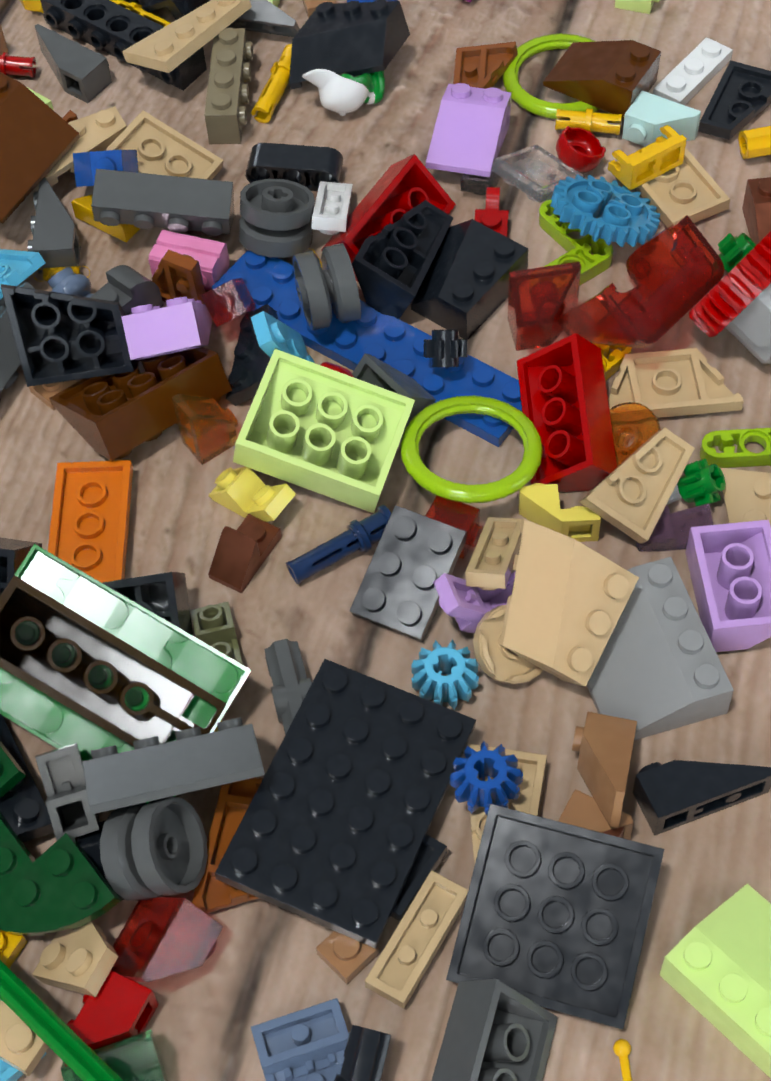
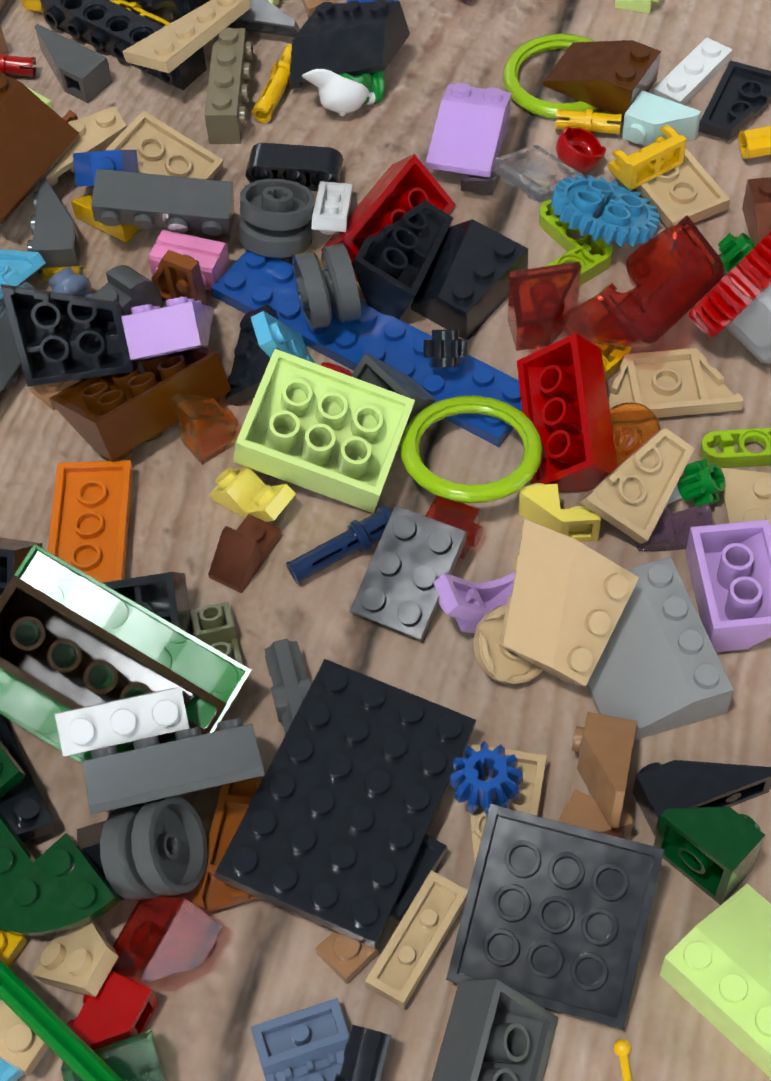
(66, 792): dark grey brick -> none
(121, 721): none -> white plate
(228, 302): brick -> none
(445, 660): medium azure gear -> none
(483, 64): dark orange wing -> none
(491, 215): red plate -> none
(494, 554): tan plate -> none
(710, 846): none -> dark green slope

